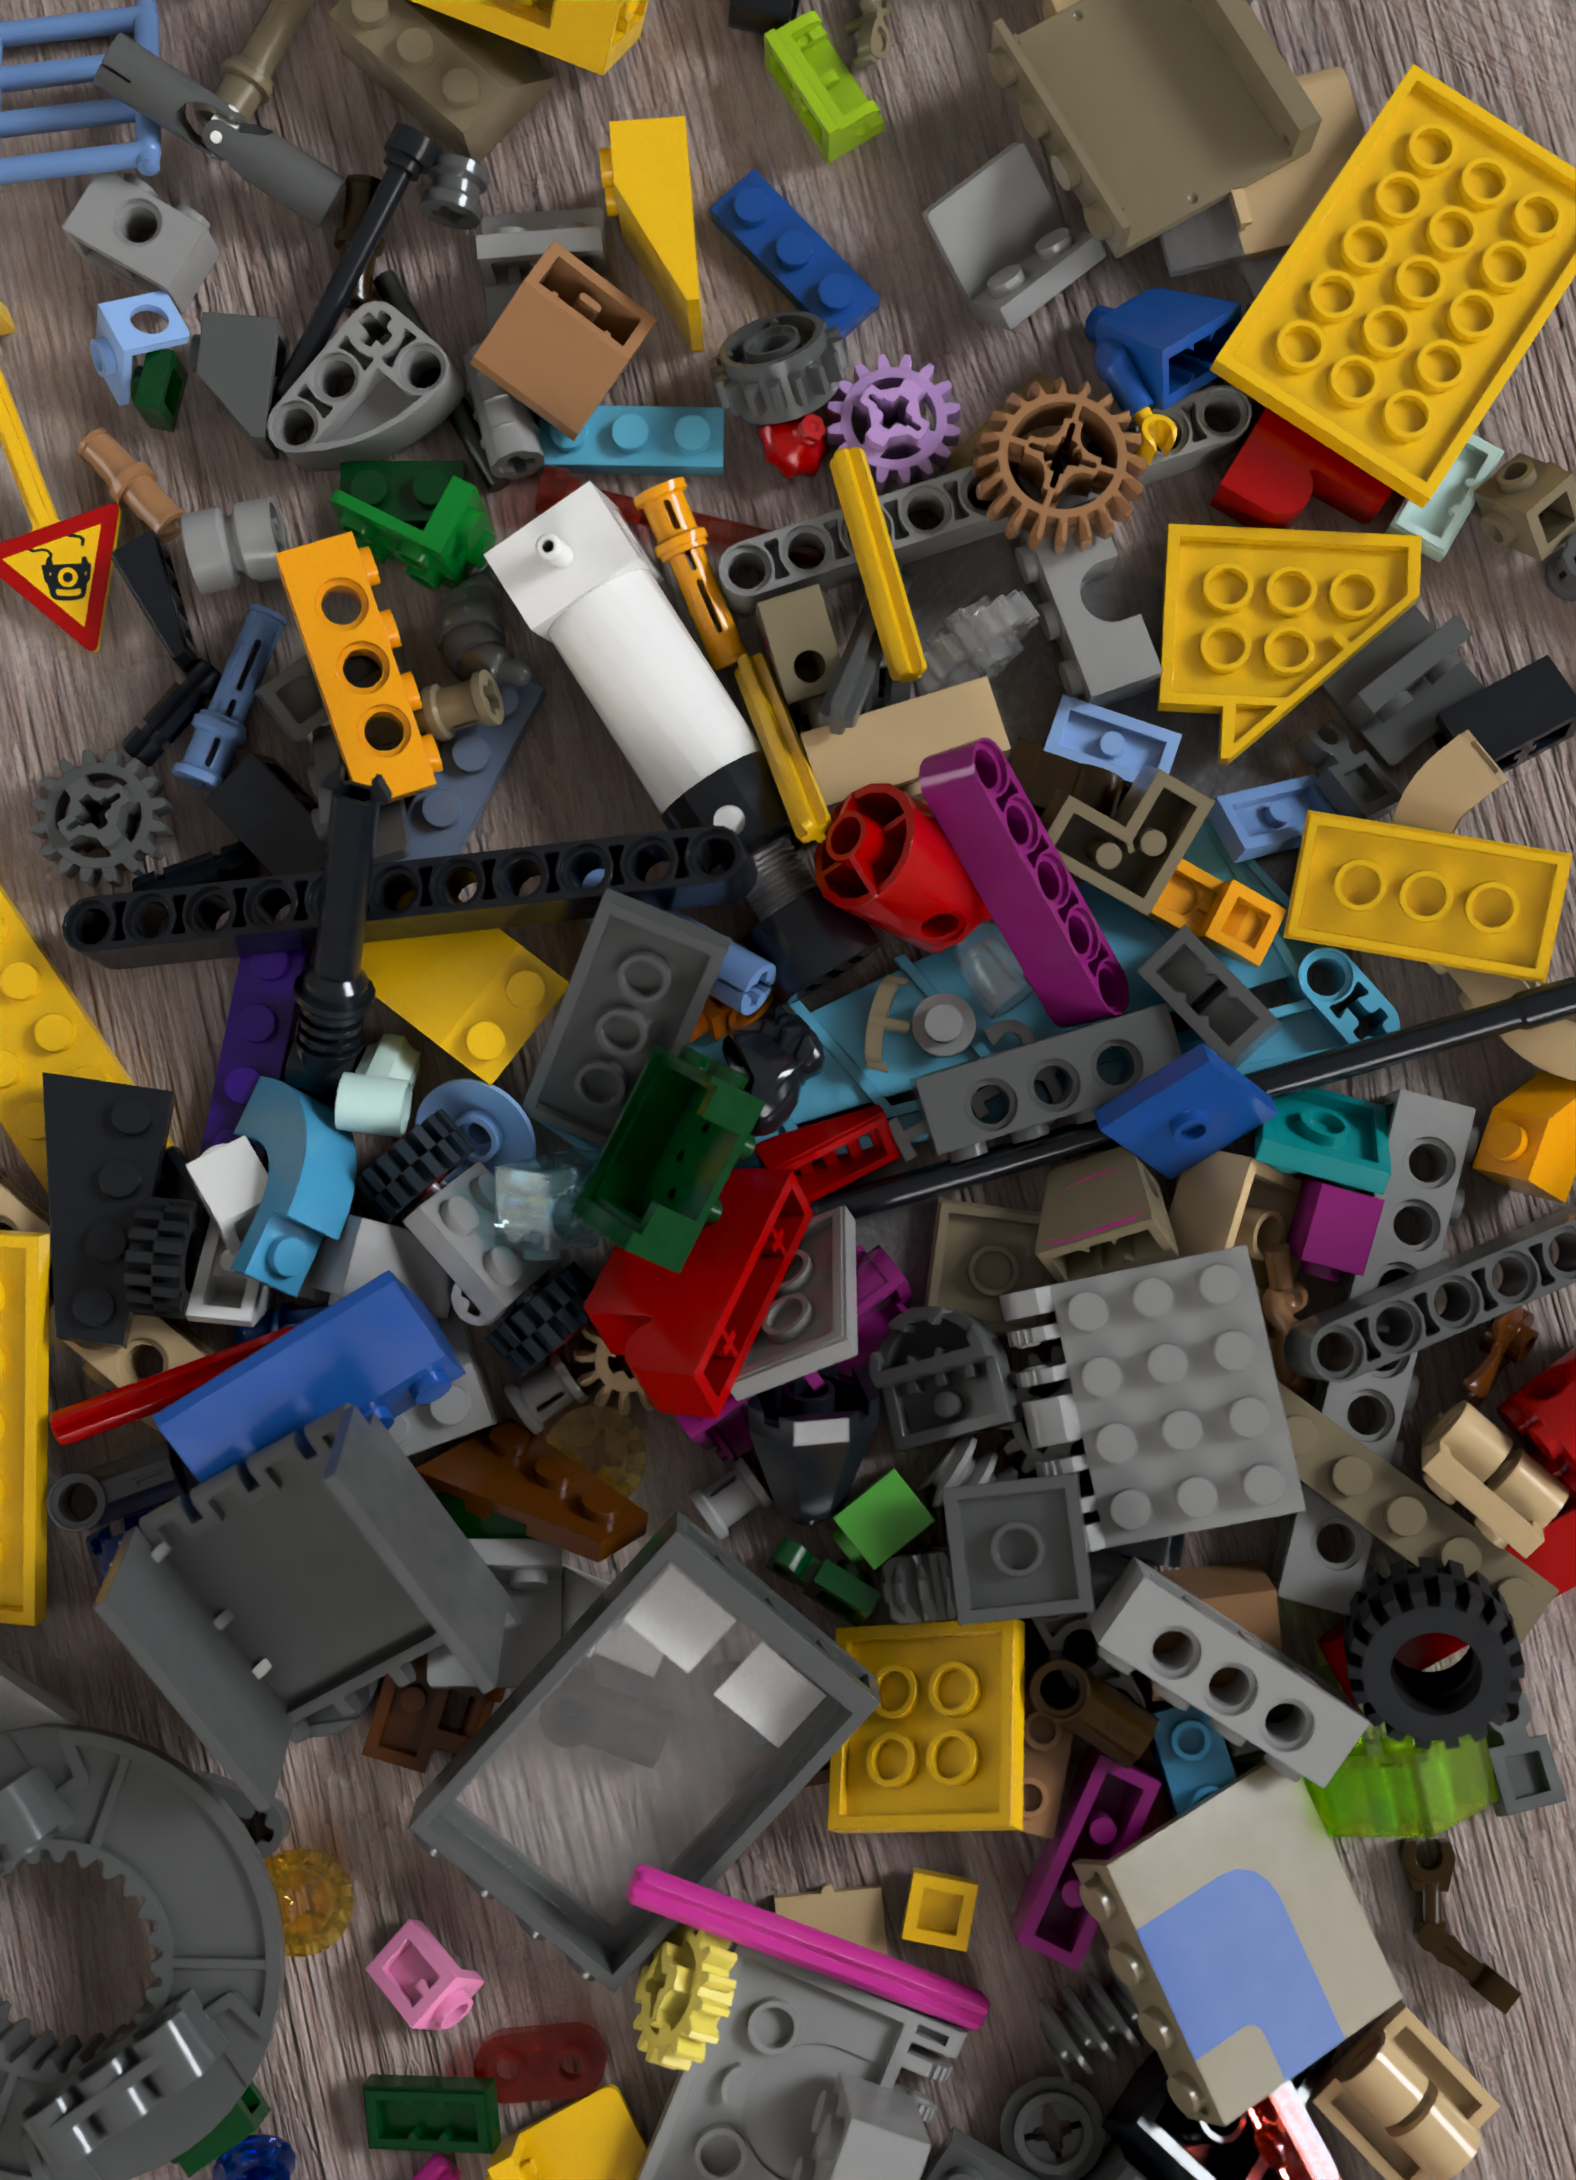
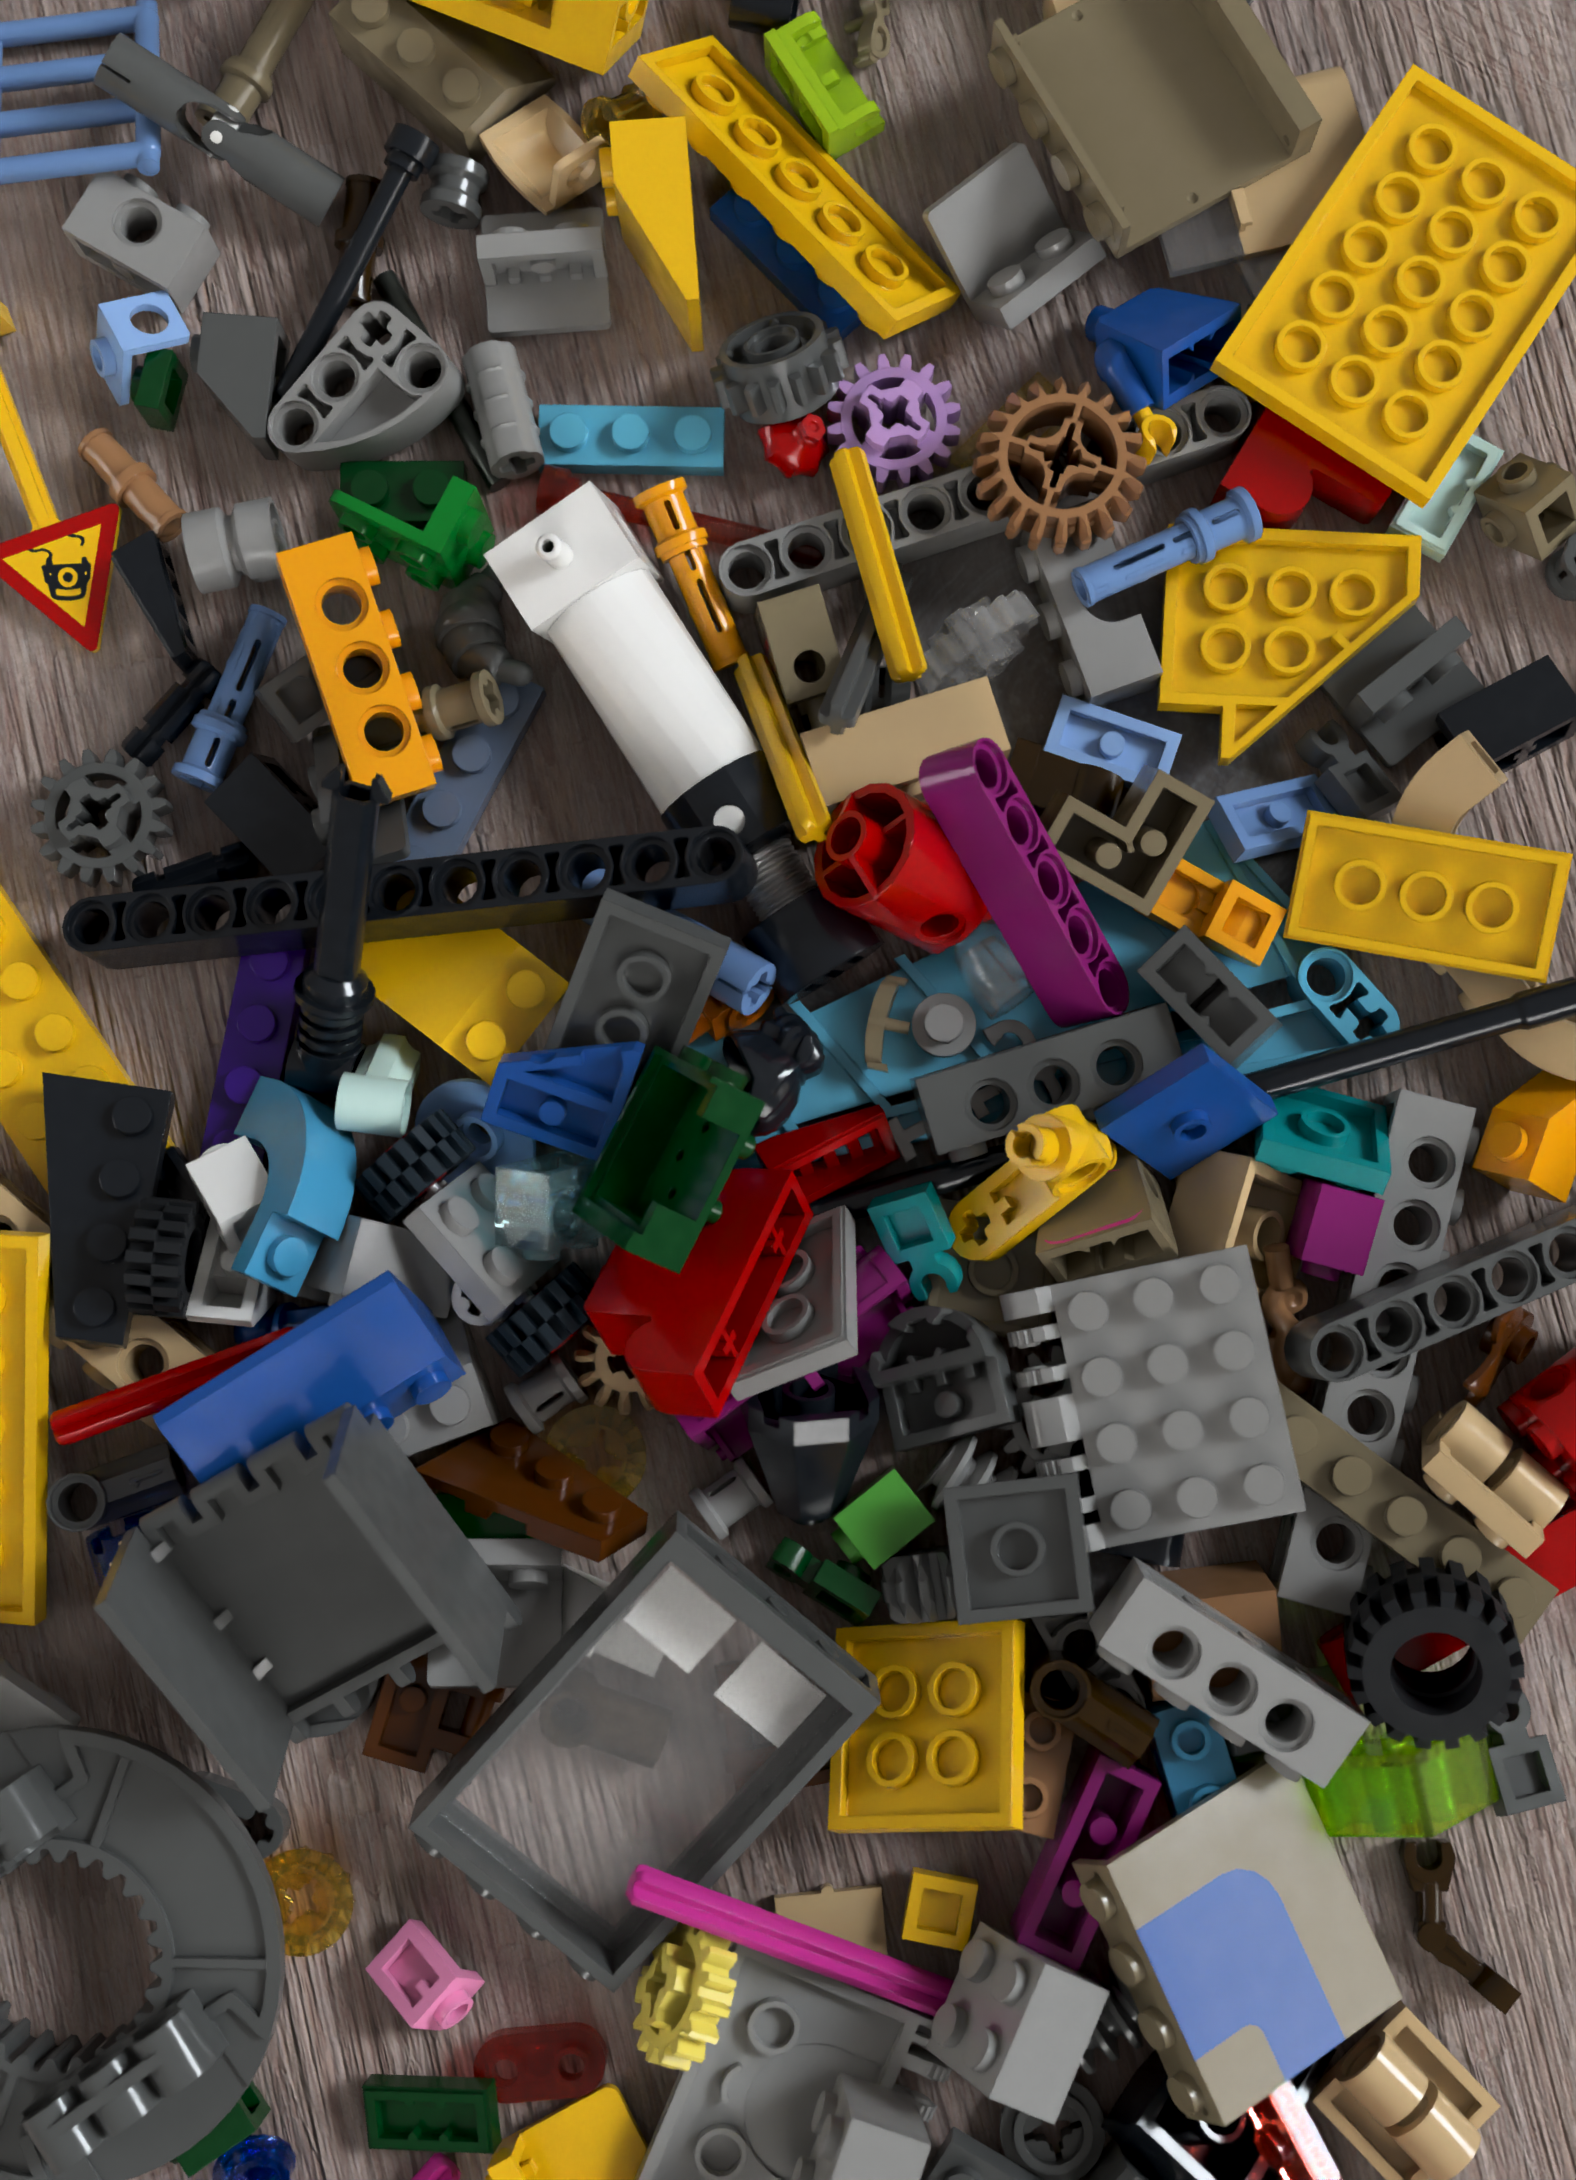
(544, 154): none -> tan piece
(563, 340): medium nougat slope -> none
(564, 1094): none -> blue wing
(628, 105): none -> clear yellow bush
(795, 185): none -> yellow plate
(917, 1231): none -> teal plate
(1016, 2023): none -> light grey brick
(1048, 1167): none -> yellow piece
(1192, 538): none -> medium blue pin

